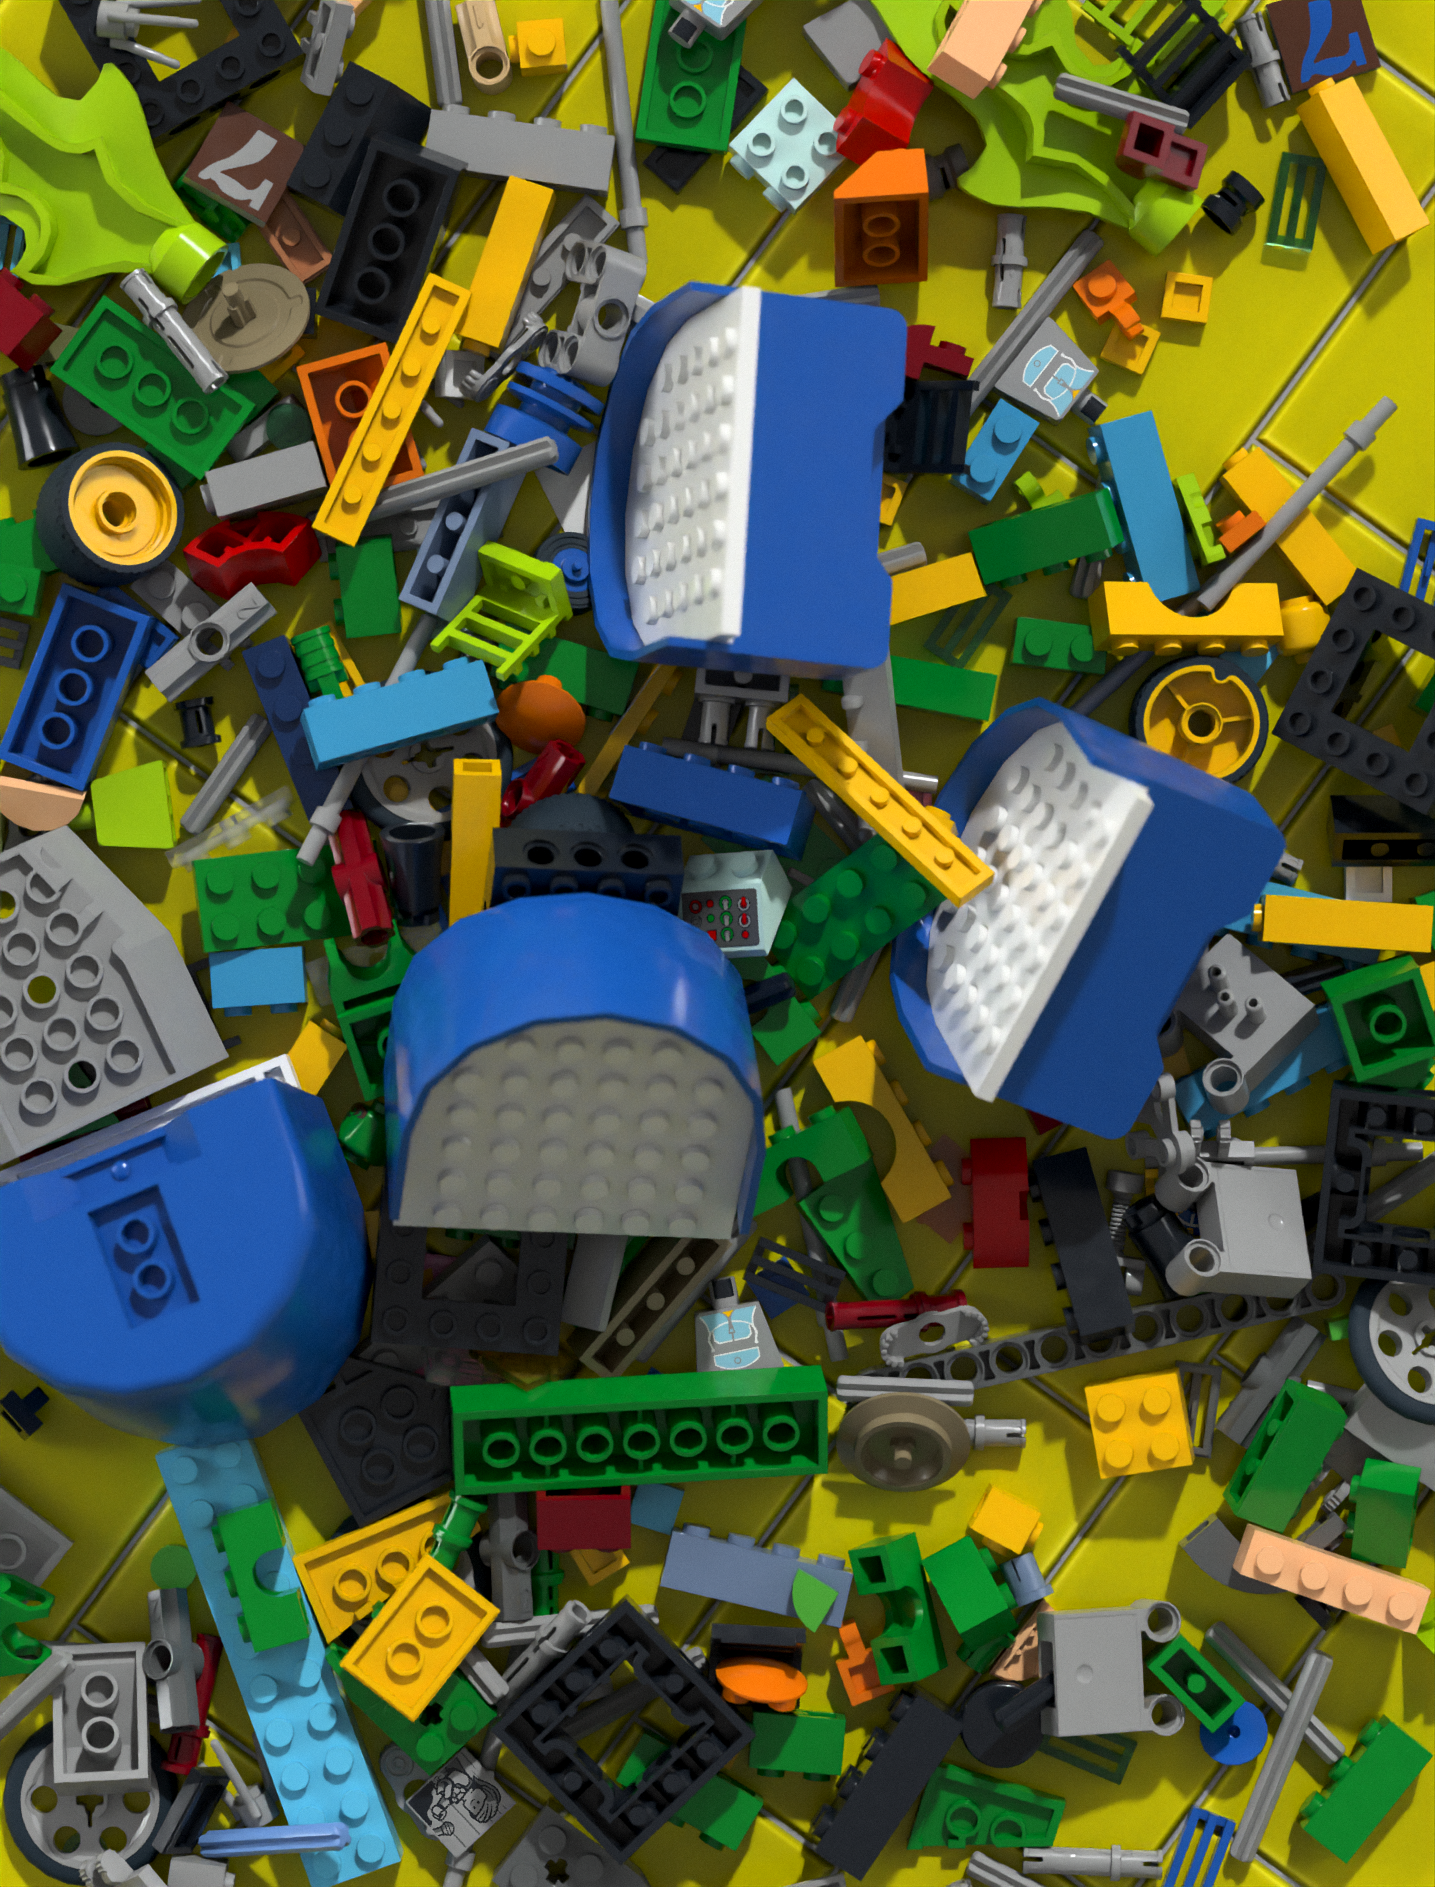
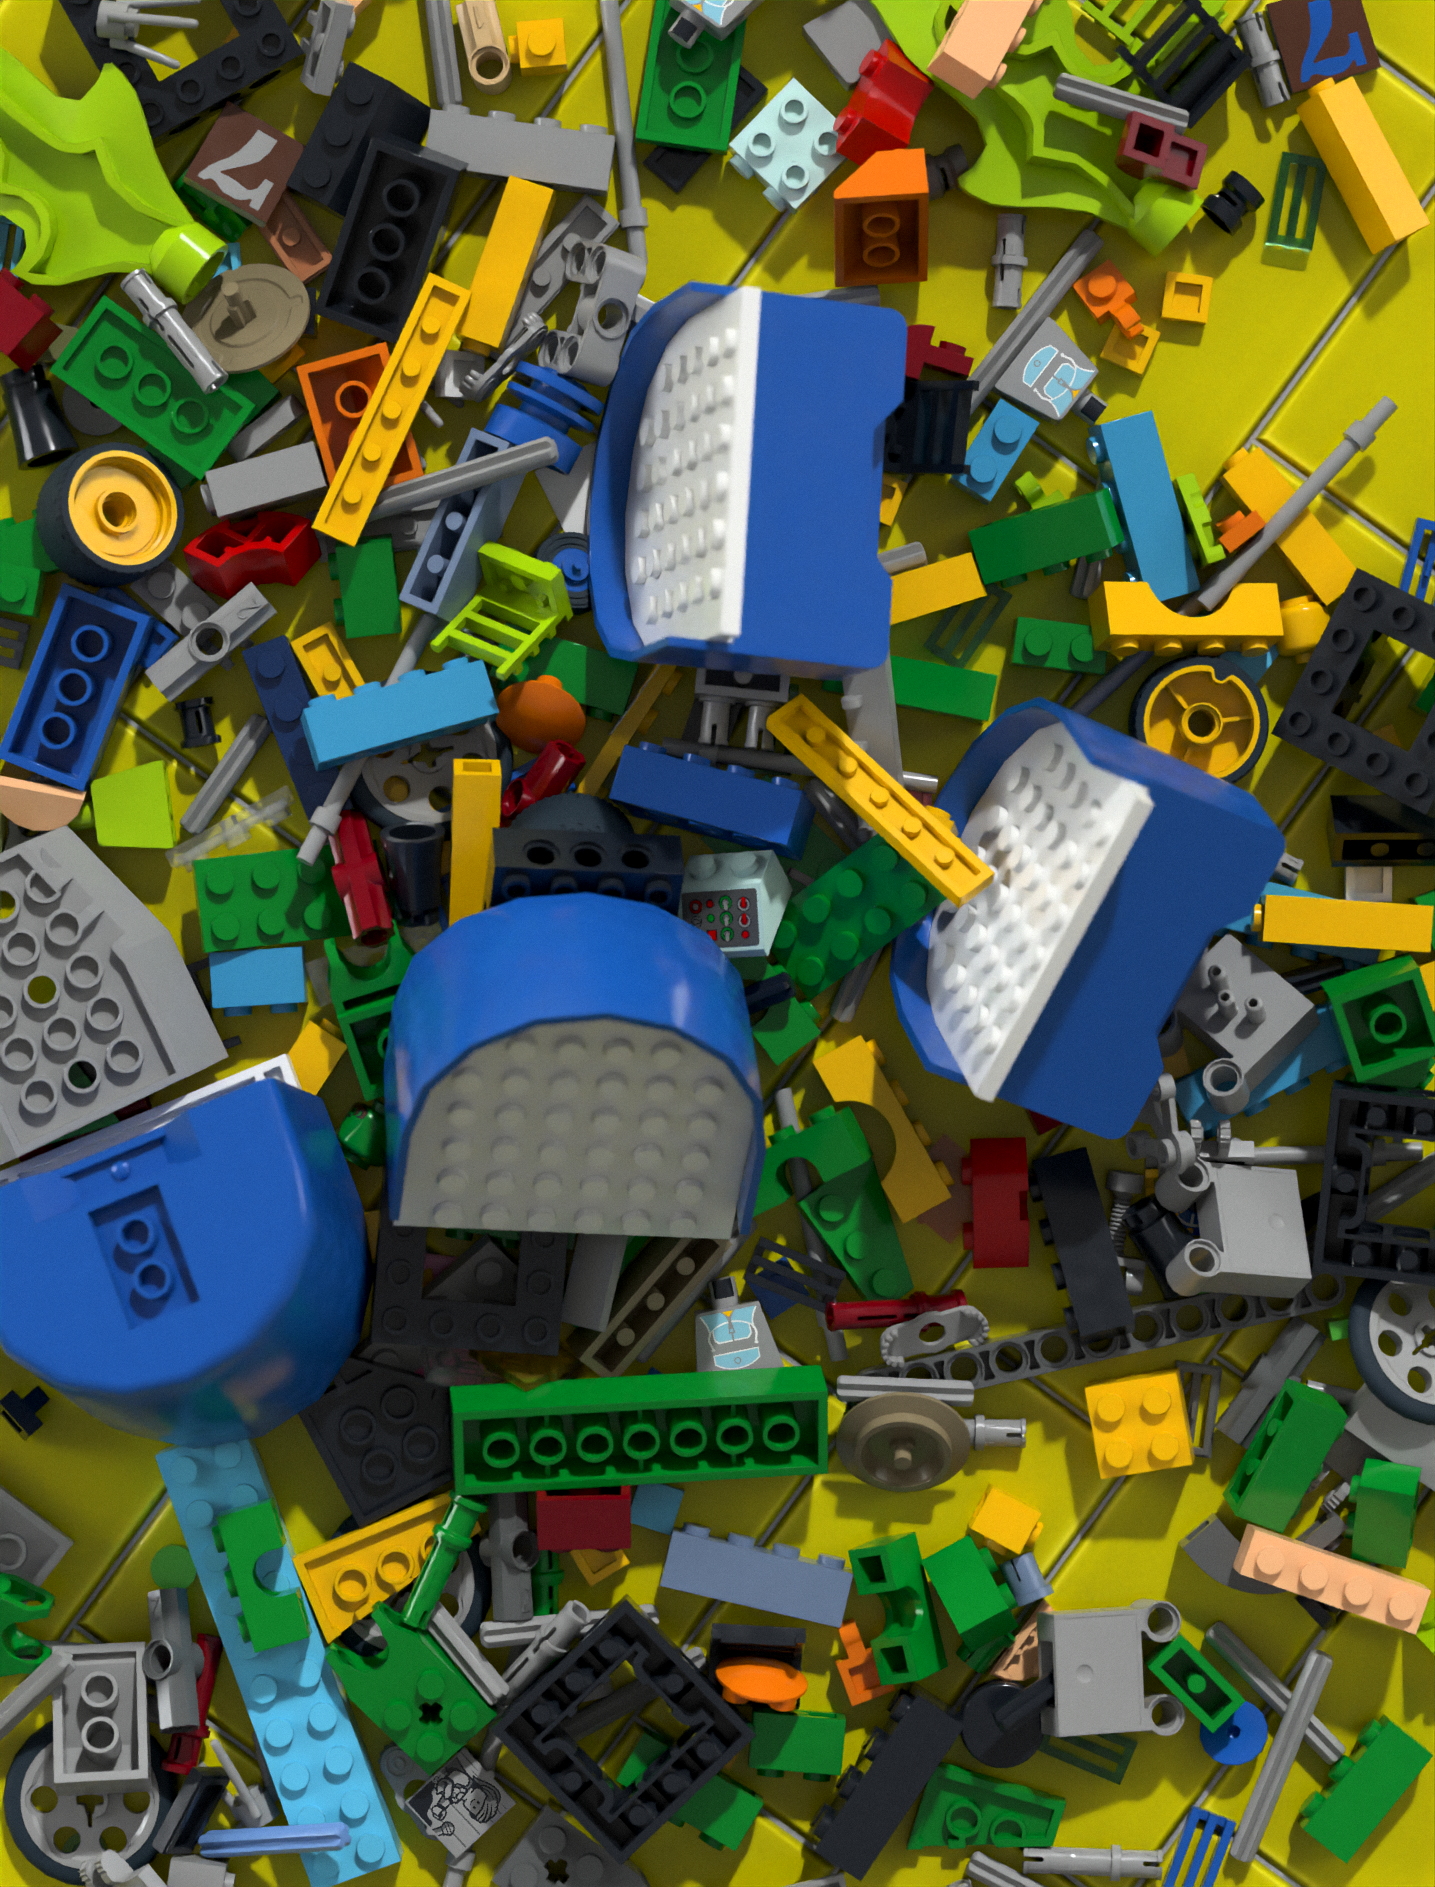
(288, 425): clear green tile -> none
(320, 661): green hinge -> none
(419, 1637): yellow tile -> none
(811, 1599): bright green tile -> none

